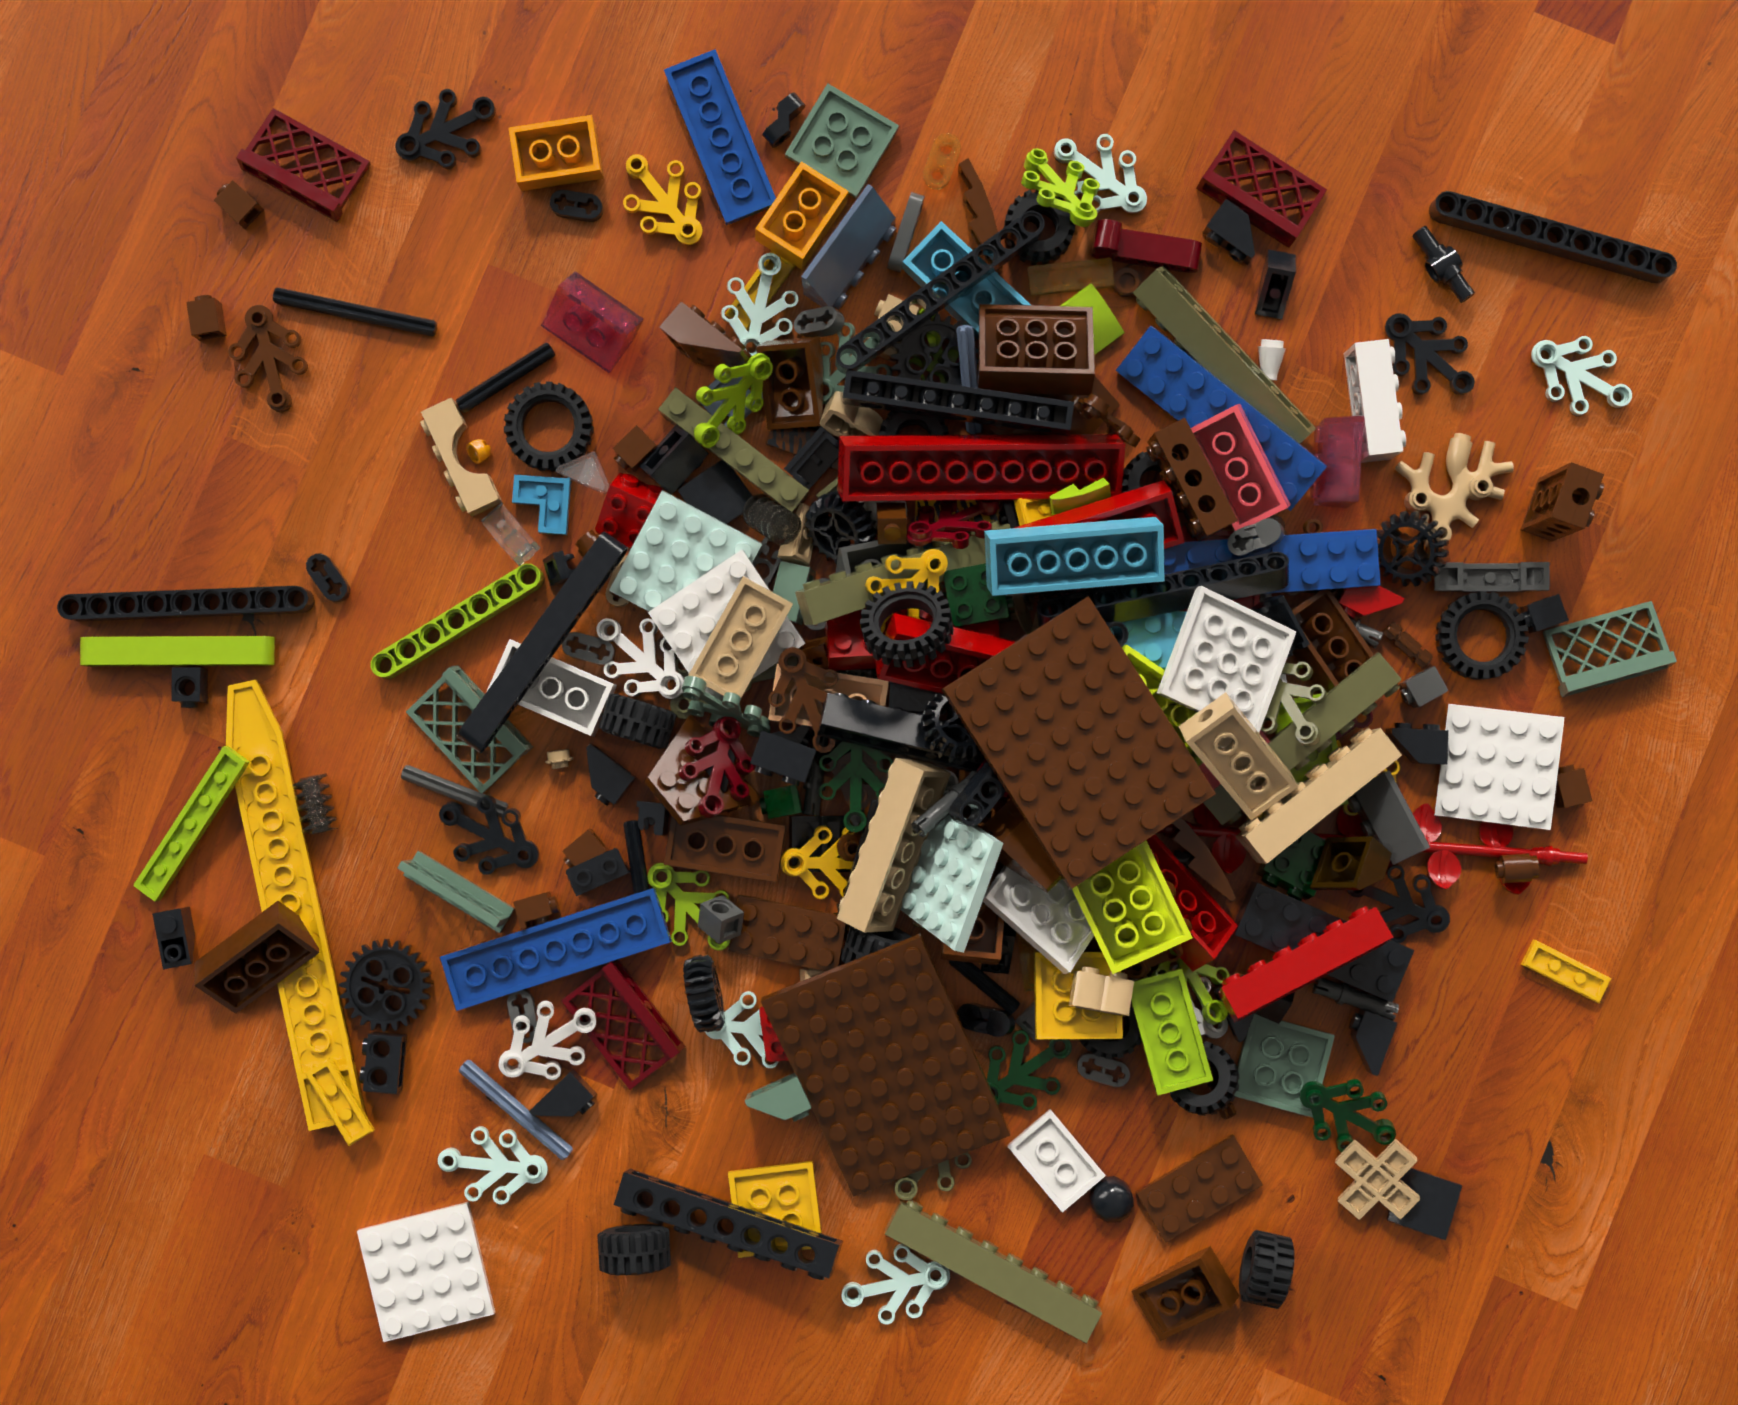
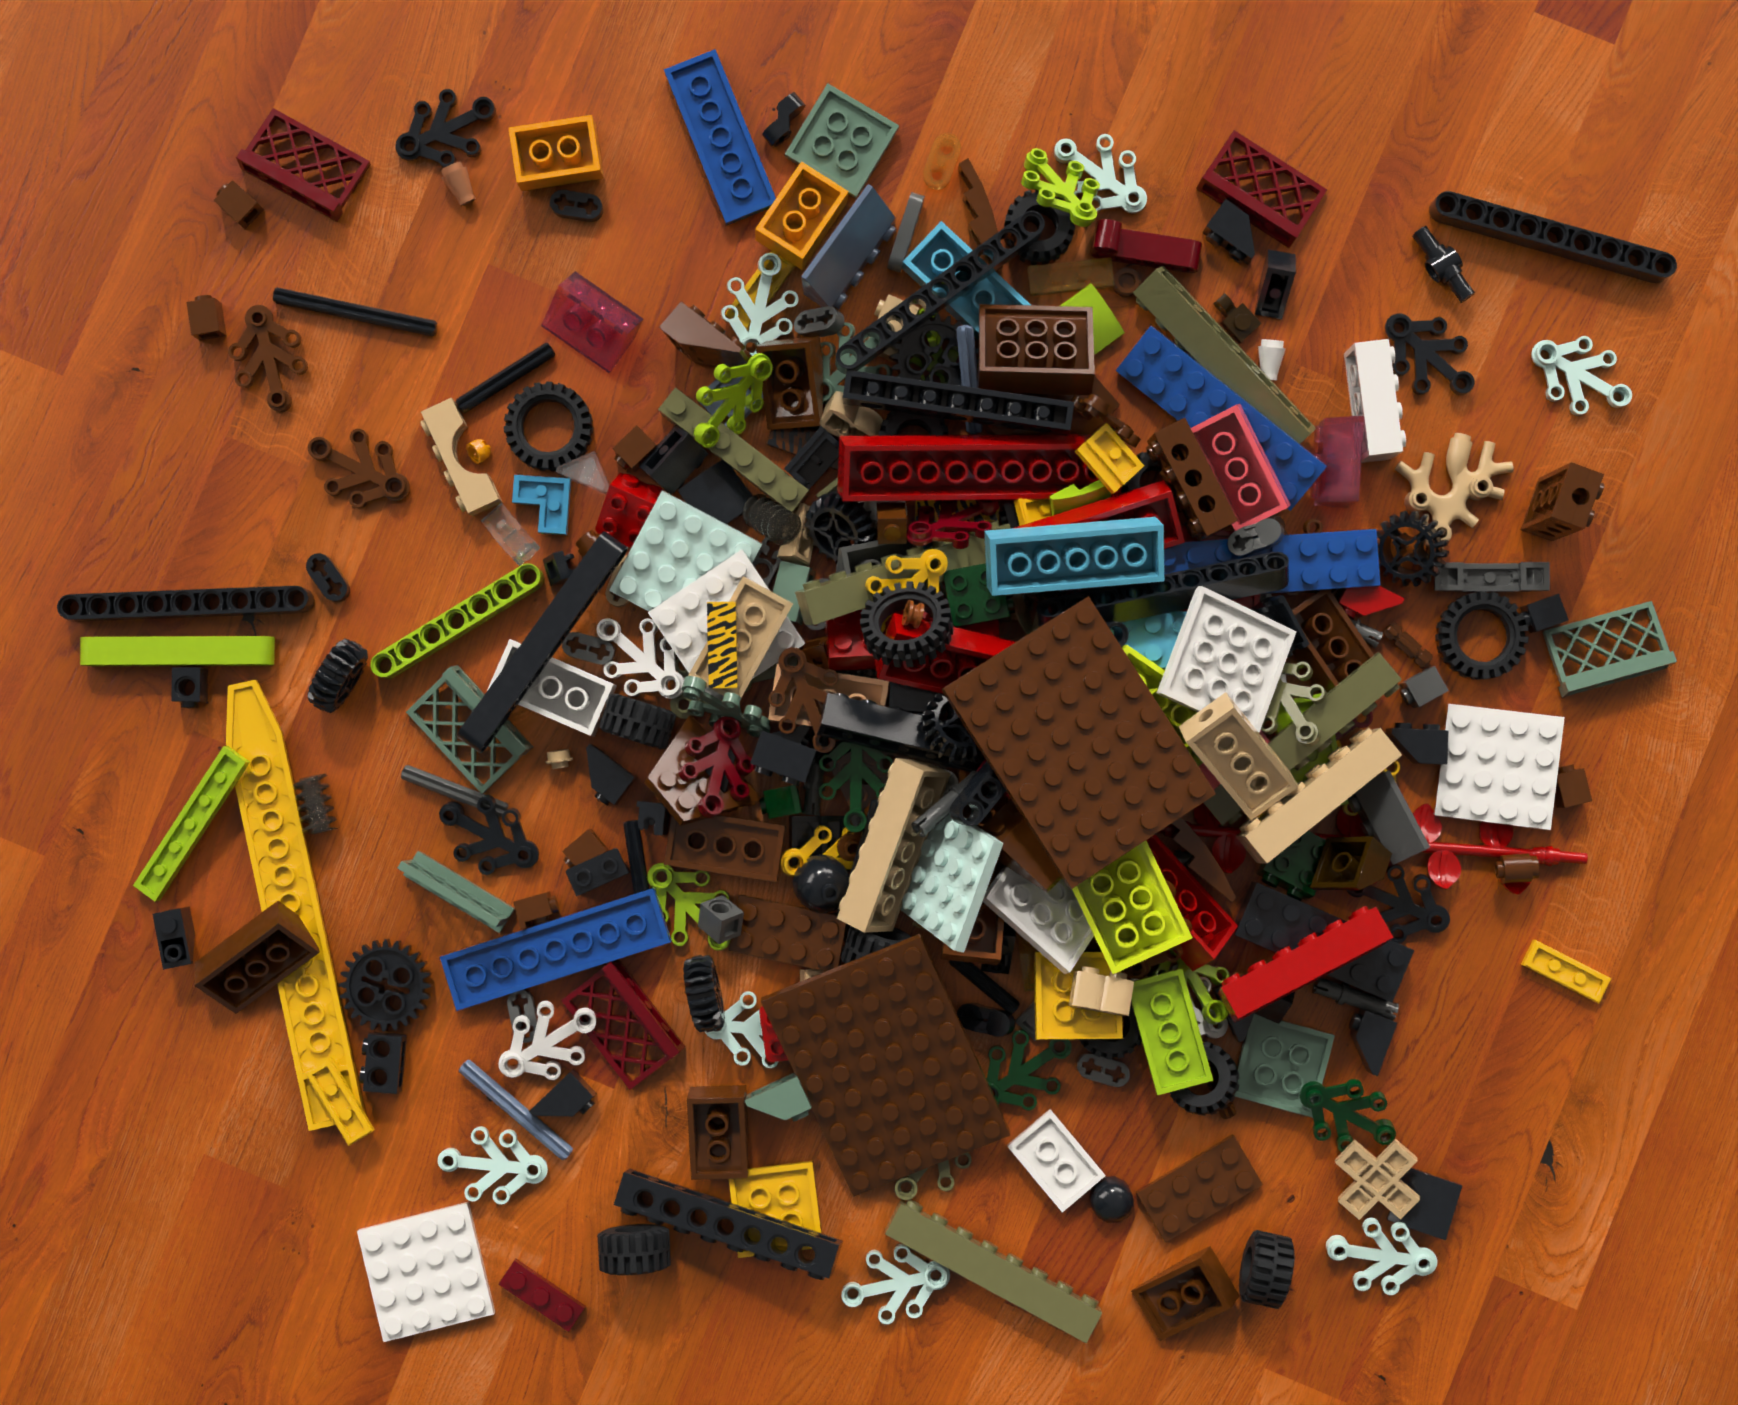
(337, 675): none -> black gear
(363, 471): none -> reddish brown plant
(458, 181): none -> nougat cone
(542, 1295): none -> dark red plate
(666, 203): yellow plant -> none
(718, 1132): none -> reddish brown slope
(722, 644): none -> tile
(821, 883): none -> black cylinder
(913, 614): none -> dark orange bush
(1109, 458): none -> yellow plate
(1239, 321): none -> dark brown plate
(1386, 1256): none -> light aqua plant

